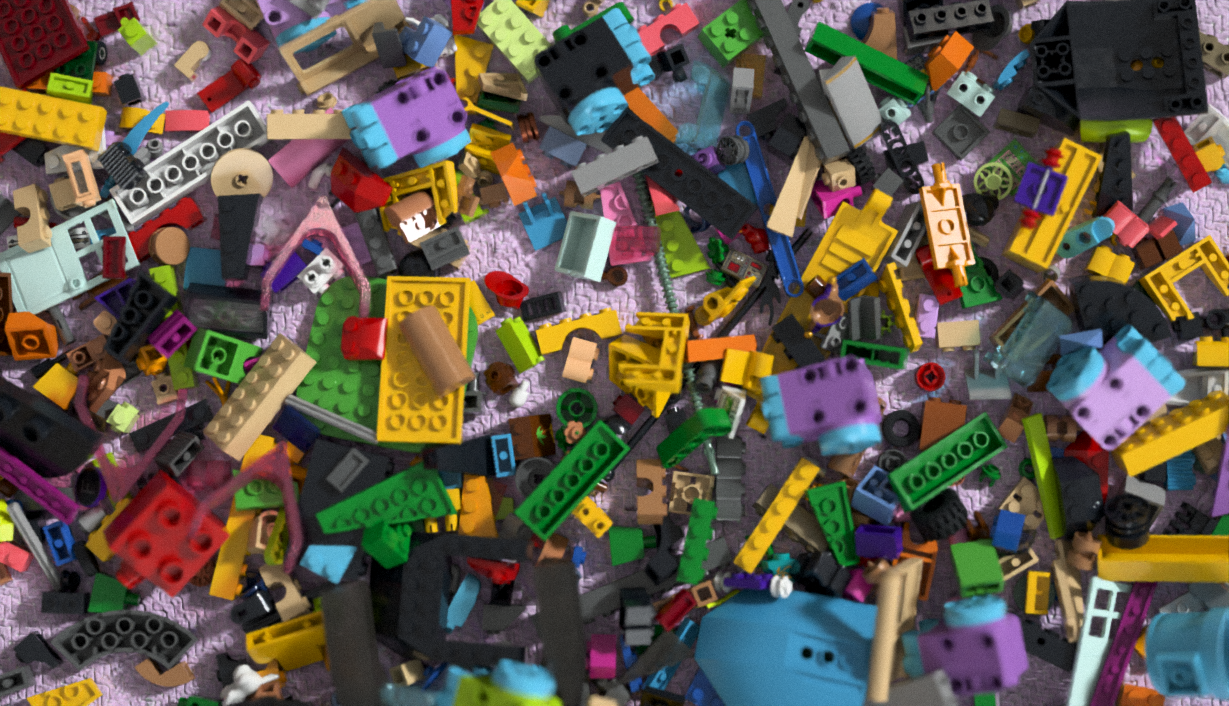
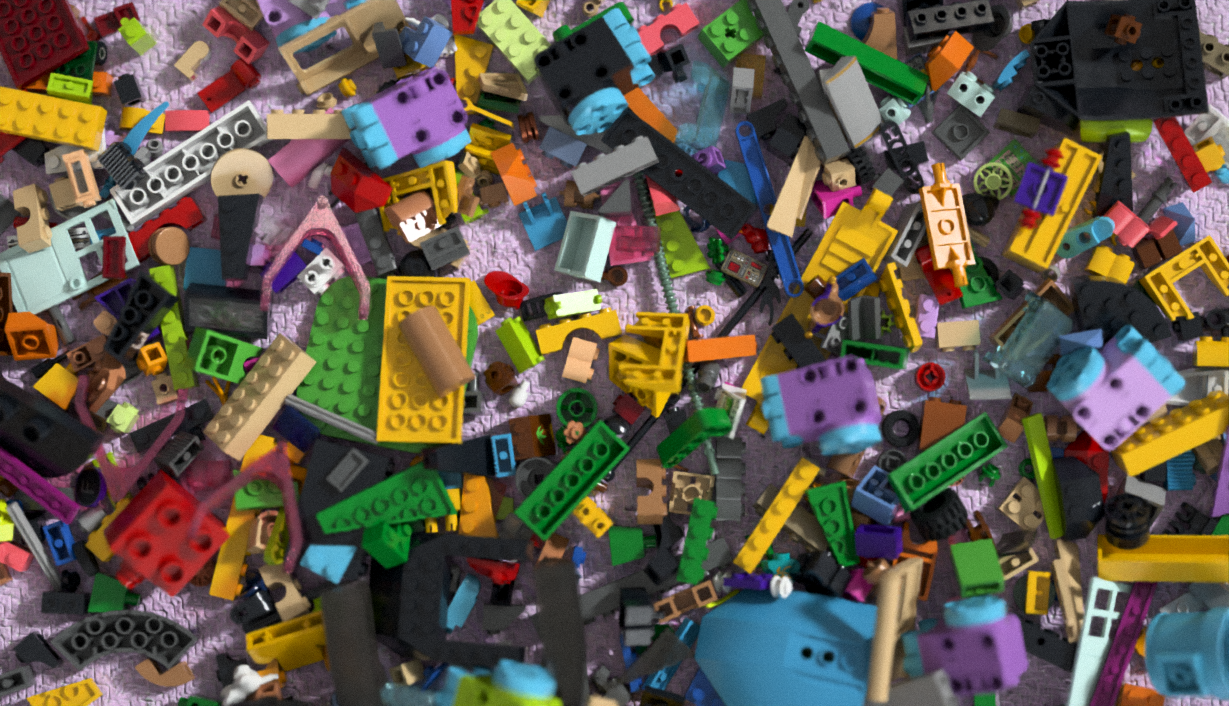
(172, 333): magenta brick -> none
(347, 87): none -> yellow plate
(364, 338): red slope -> none
(572, 304): none -> brick
(602, 656): dark pink brick -> none
(618, 203): none -> dark grey slope
(675, 609): dark red tile -> none
(723, 301): yellow piece -> none
(734, 150): dark grey wheel -> none
(746, 368): yellow piece -> none
(1007, 529): blue brick -> none
(1083, 551): medium nougat wheel -> none
(1123, 29): none -> reddish brown brick

